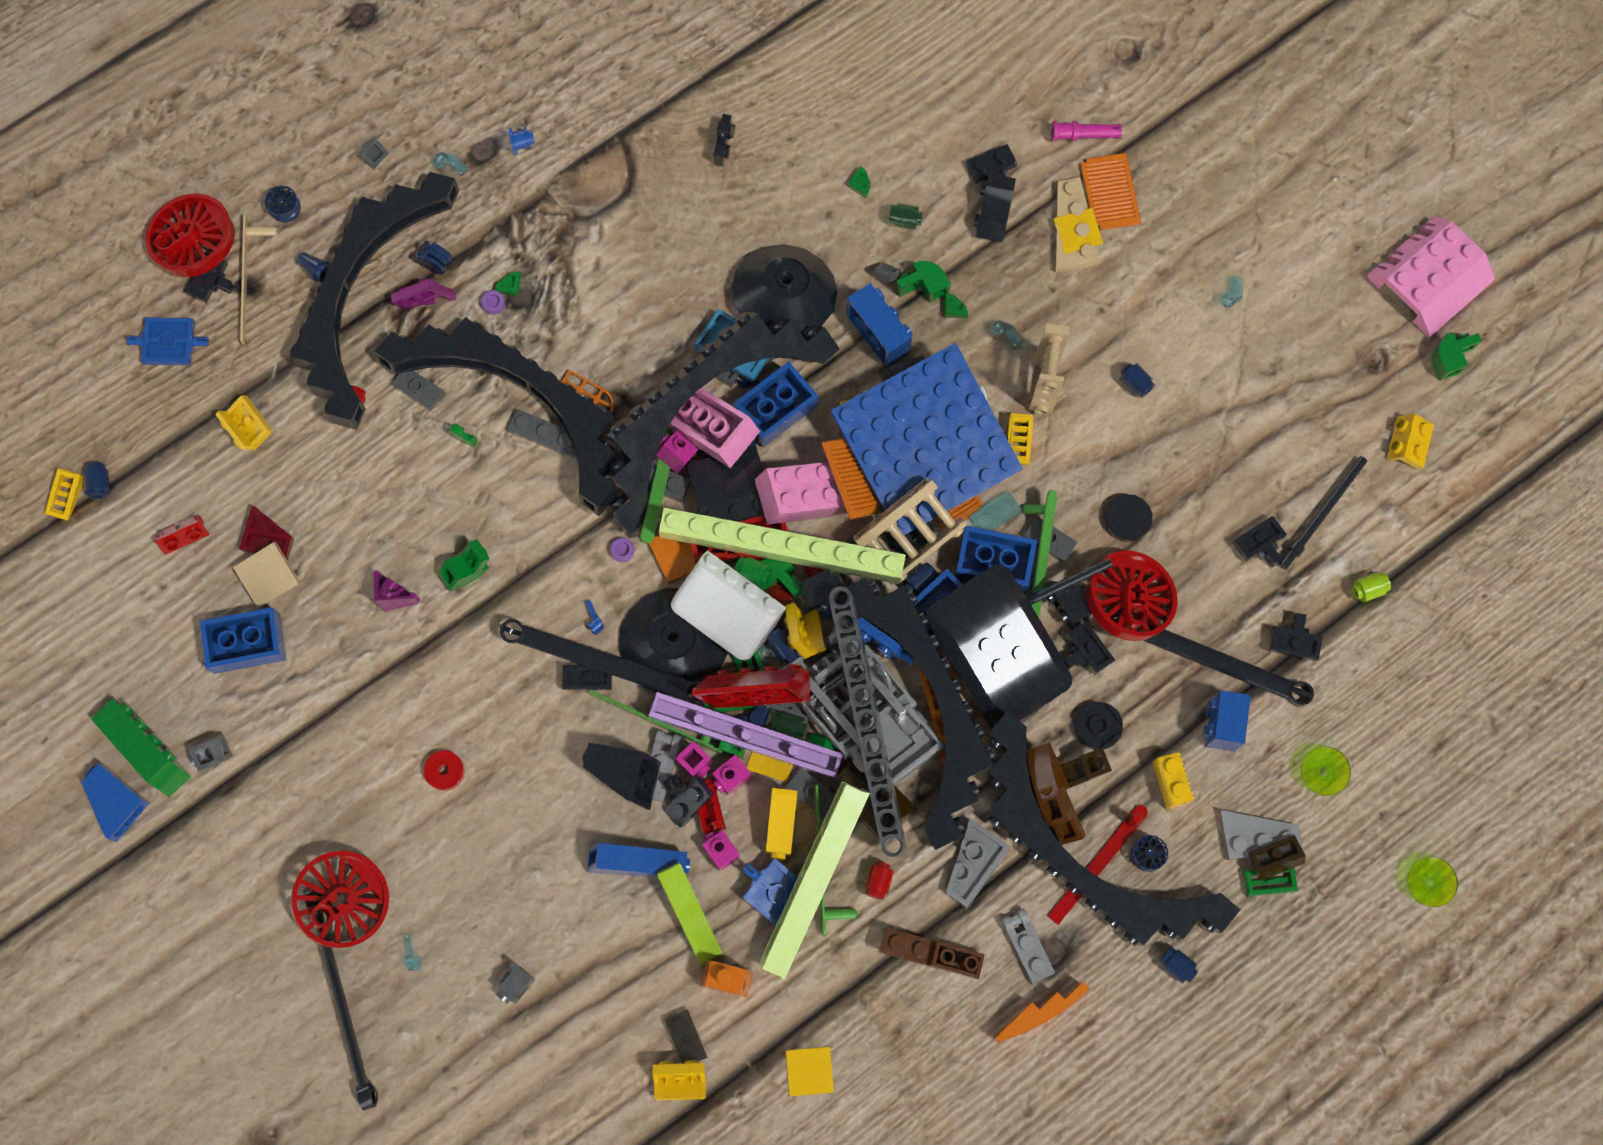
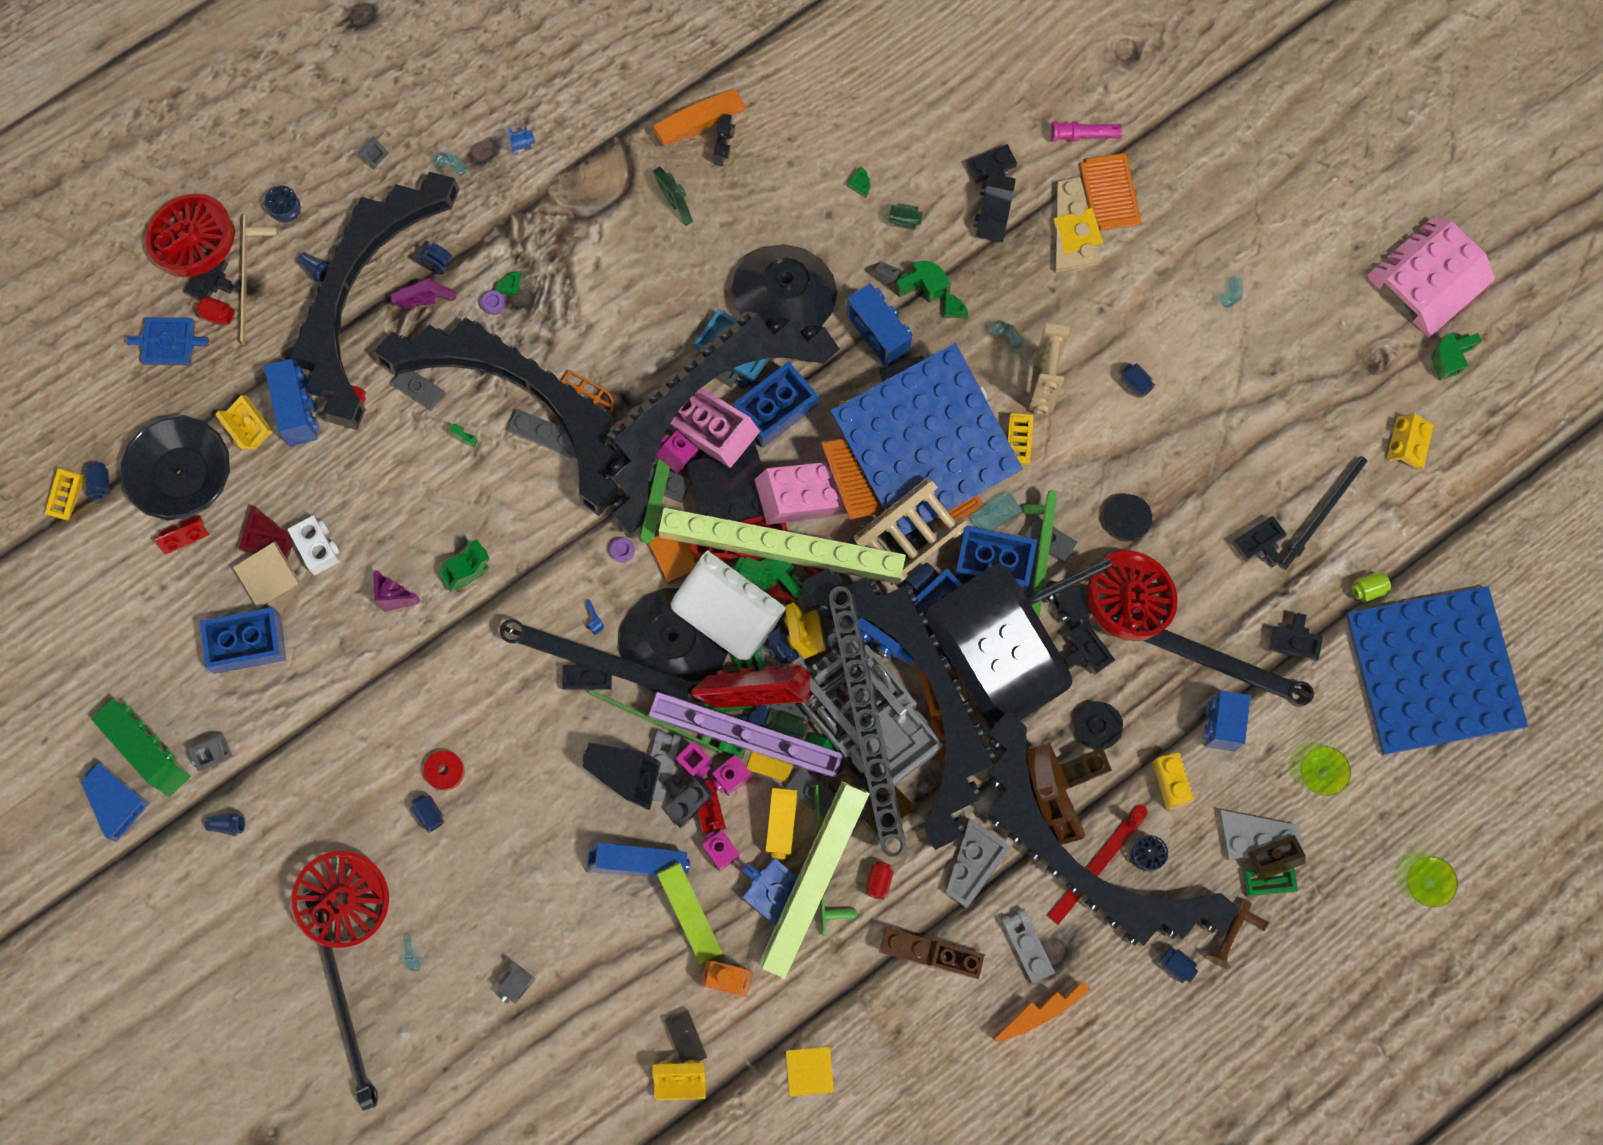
(160, 452): none -> black dish
(215, 311): none -> red brick
(228, 823): none -> dark blue cone
(292, 402): none -> blue brick
(310, 547): none -> white brick
(427, 813): none -> dark blue brick
(674, 193): none -> clear green wing
(697, 117): none -> orange slope
(1221, 956): none -> reddish brown piece
(1436, 670): none -> blue plate

